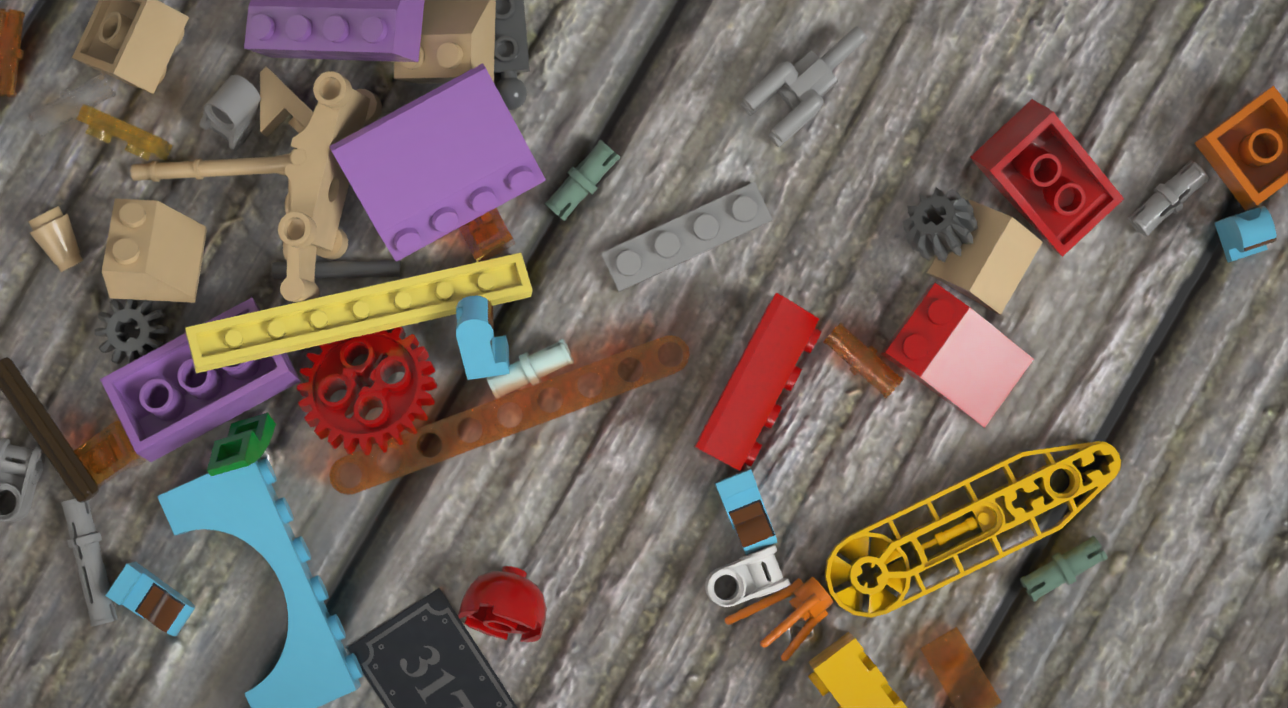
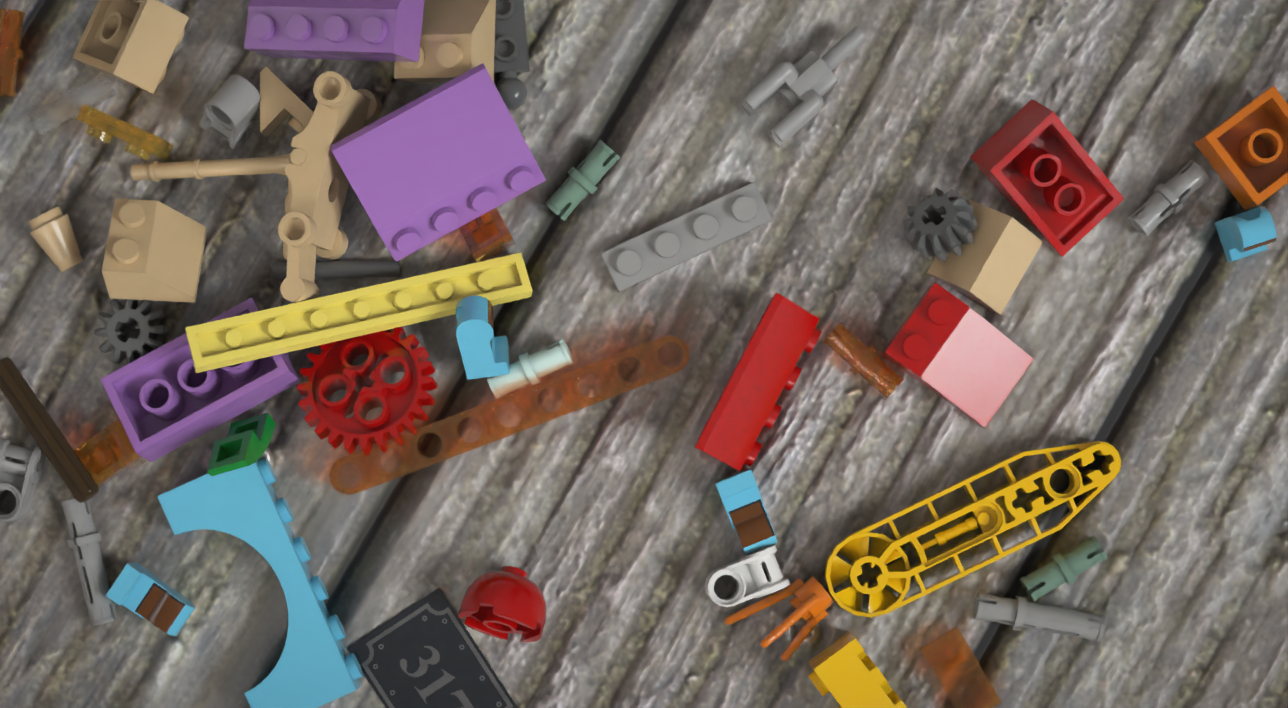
(1029, 615): none -> light grey pin

